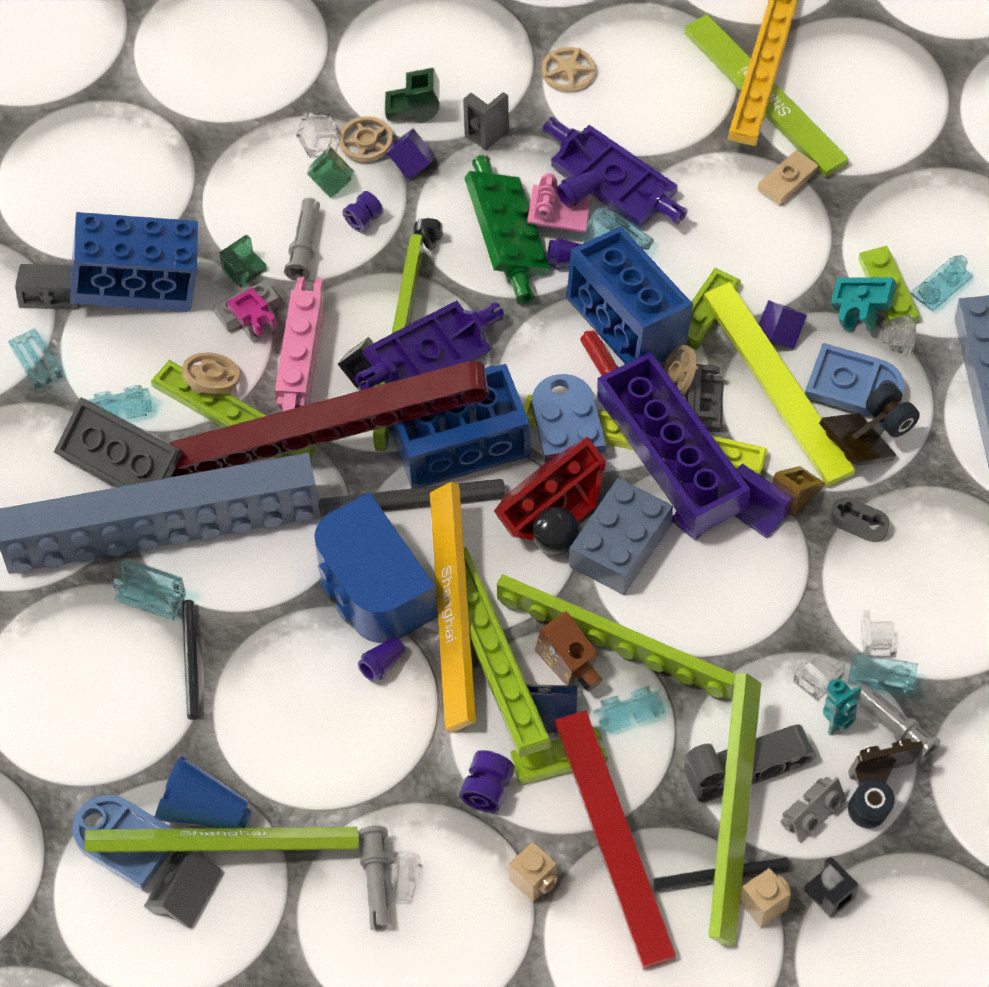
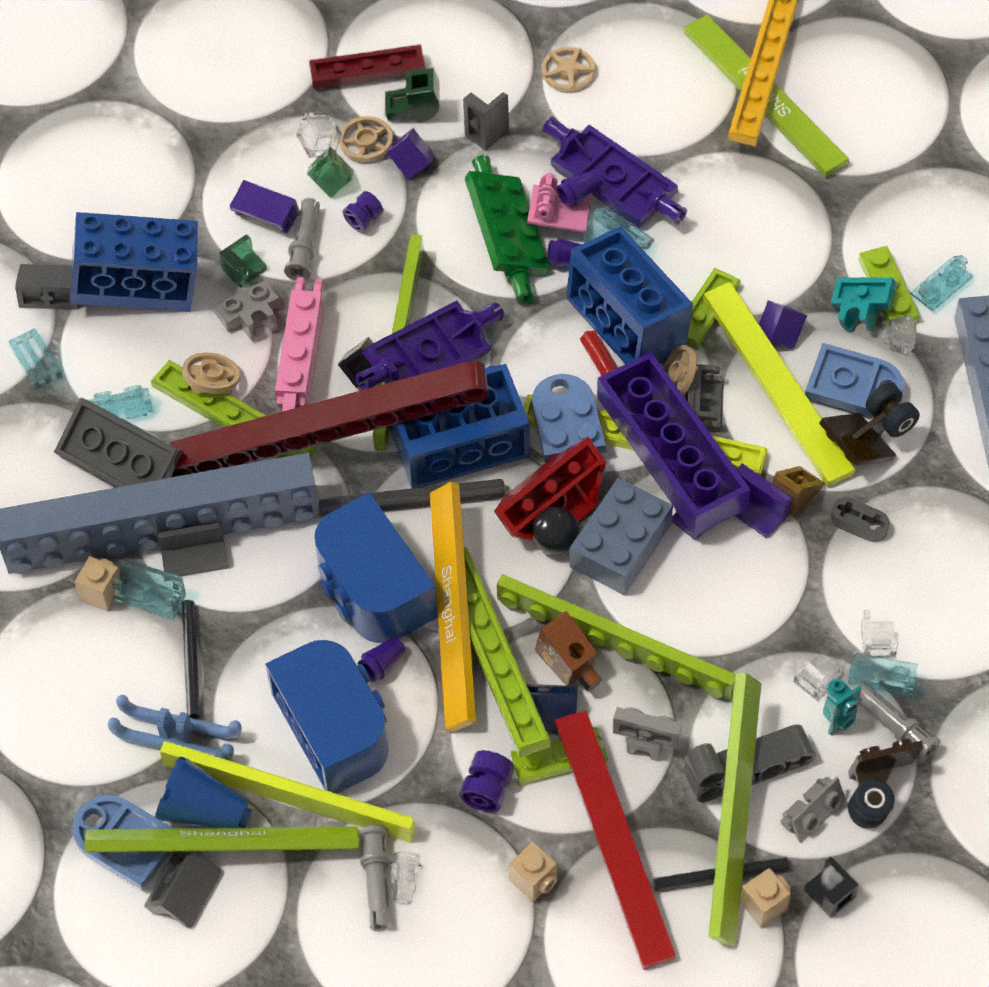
(96, 582): none -> tan brick
(172, 728): none -> medium blue piece
(193, 549): none -> dark grey panel
(251, 308): dark pink plate -> none
(265, 205): none -> dark purple hinge
(293, 792): none -> neon yellow tile
(331, 712): none -> blue brick
(366, 66): none -> dark red plate
(431, 231): black tile -> none
(641, 704): clear light blue hinge -> none
(646, 731): none -> light grey plate
(788, 177): tan plate -> none

